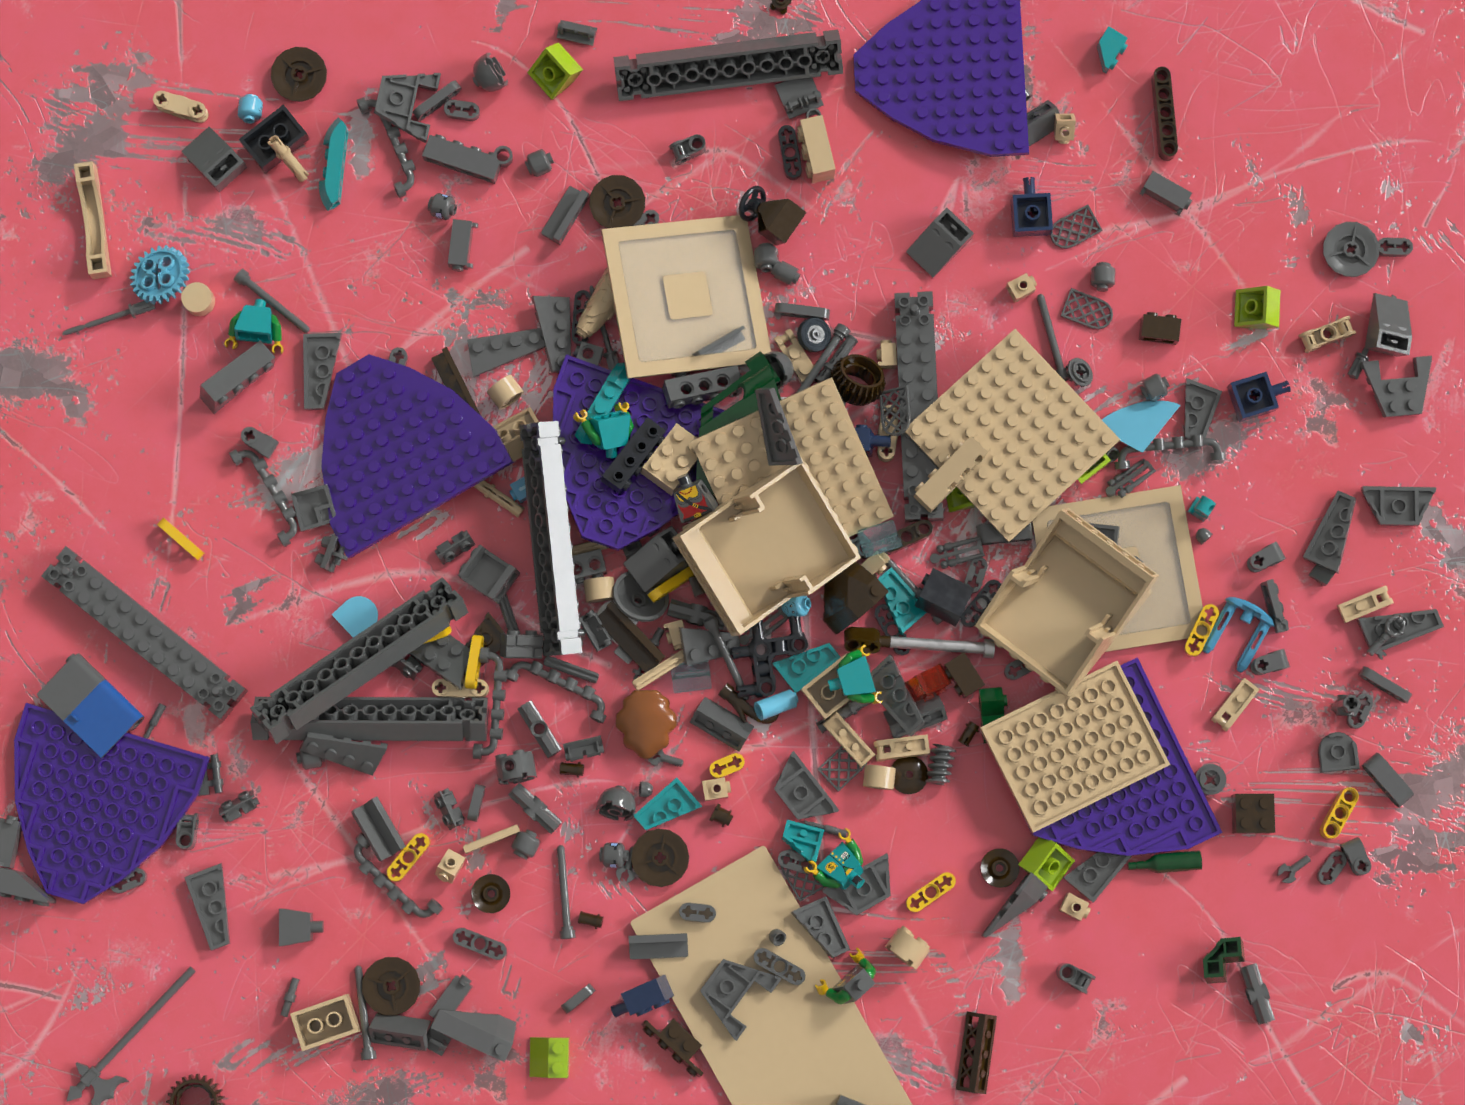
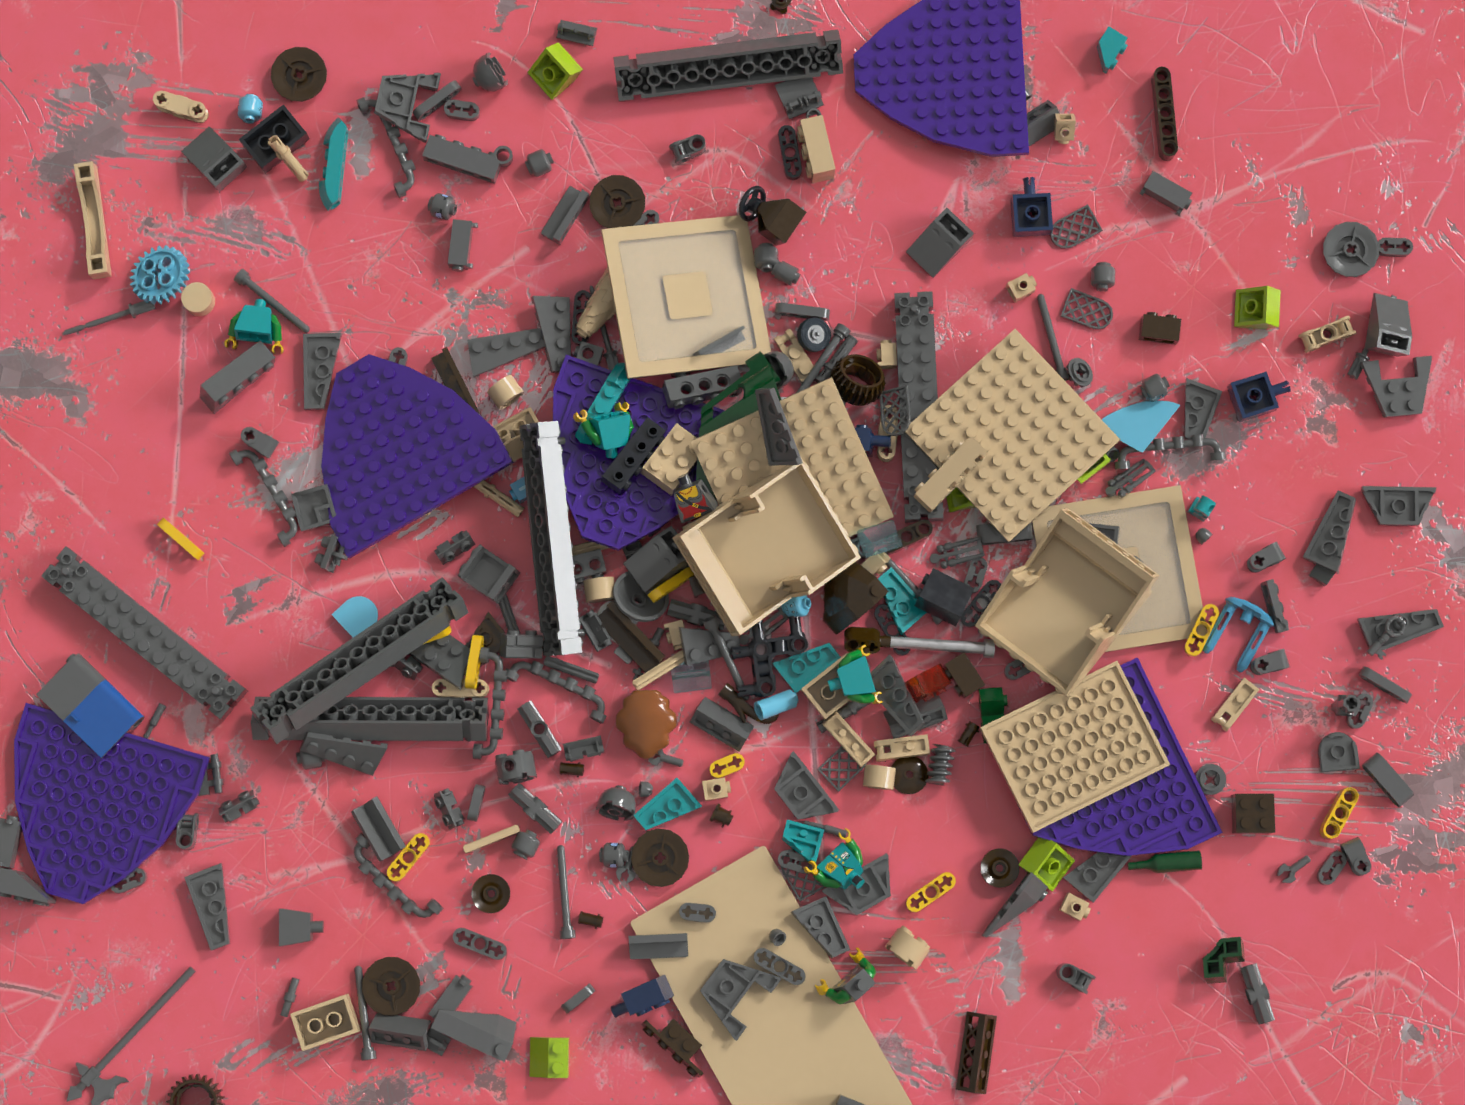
(449, 866): tan brick -> none
(1364, 604): tan plate -> none

